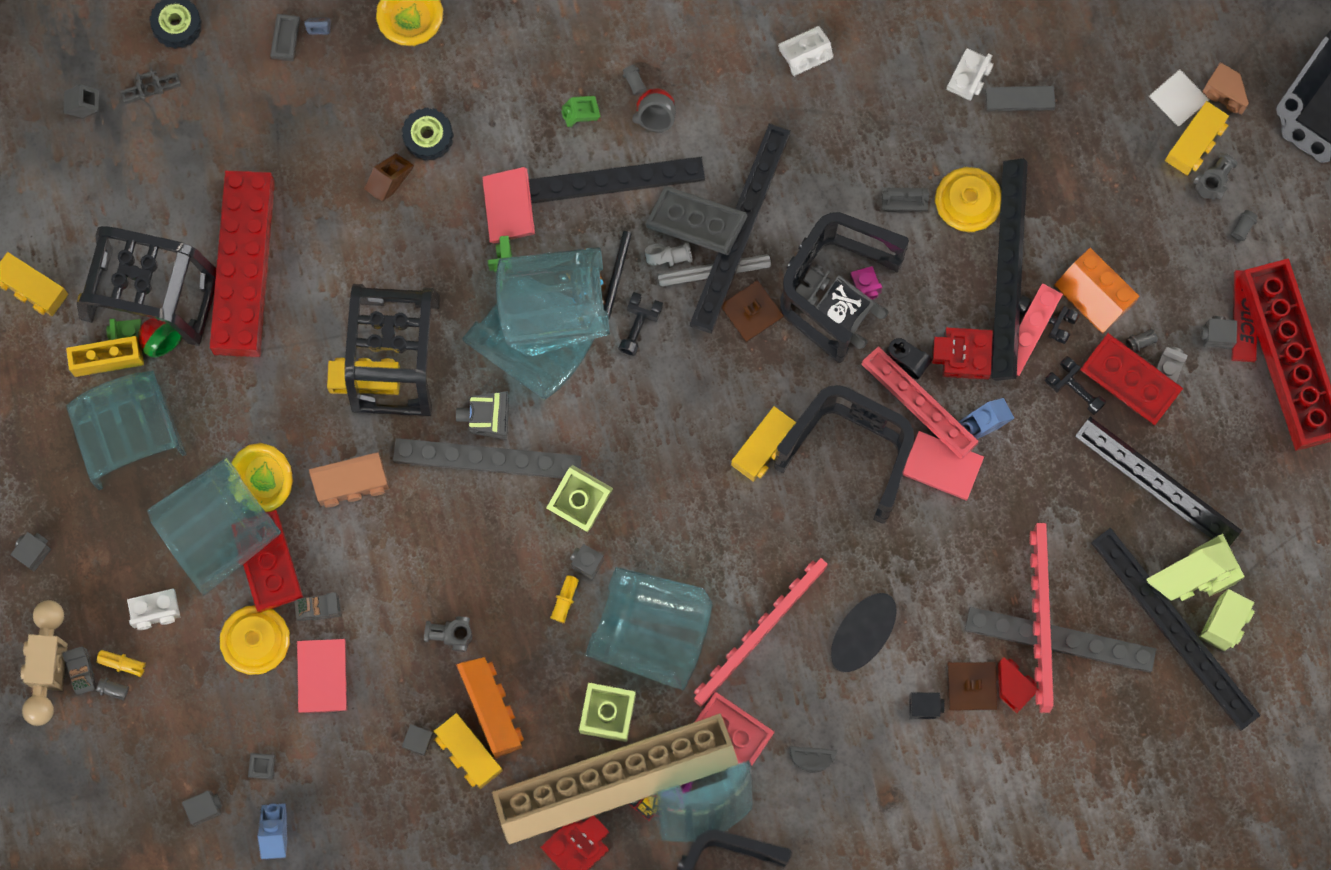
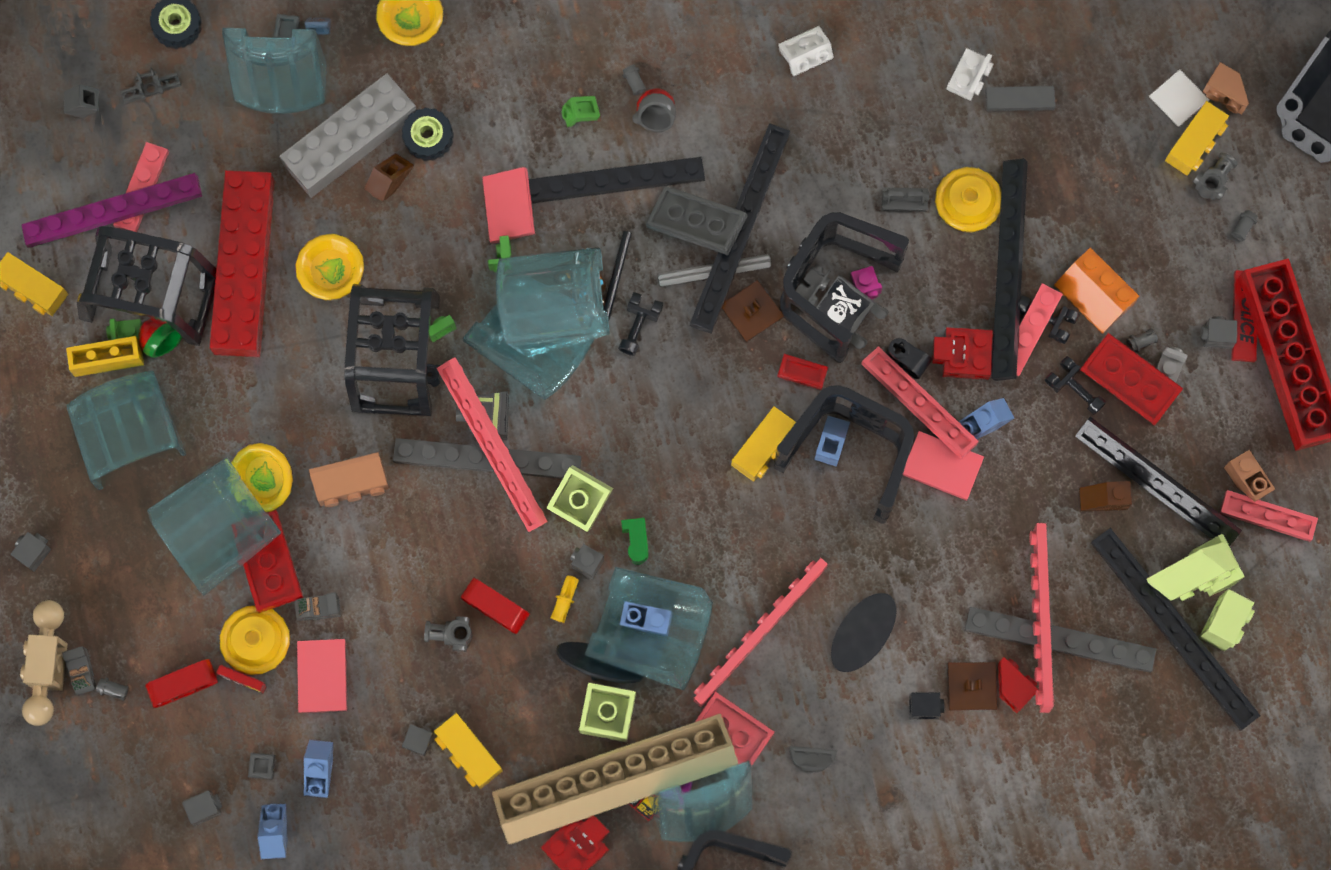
(111, 210): none -> magenta plate
(121, 663): yellow axle -> none
(145, 175): none -> coral plate
(153, 609): white bracket -> none
(181, 683): none -> red beam
(241, 679): none -> red tile
(276, 72): none -> clear light blue windscreen
(318, 768): none -> medium blue slope
(329, 266): none -> yellow piece
(336, 377): yellow brick -> none
(348, 135): none -> light grey brick
(434, 379): none -> black plate
(441, 327): none -> bright green bracket
(490, 707): orange slope -> none
(492, 444): none -> coral plate
(495, 606): none -> red beam
(574, 656): none -> black shield
(638, 540): none -> green leg
(646, 618): none -> medium blue slope
(660, 254): light grey connector -> none
(802, 371): none -> red tile
(832, 441): none -> medium blue slope
(1106, 496): none -> reddish brown slope
(1249, 476): none -> nougat slope
(1268, 516): none -> coral plate

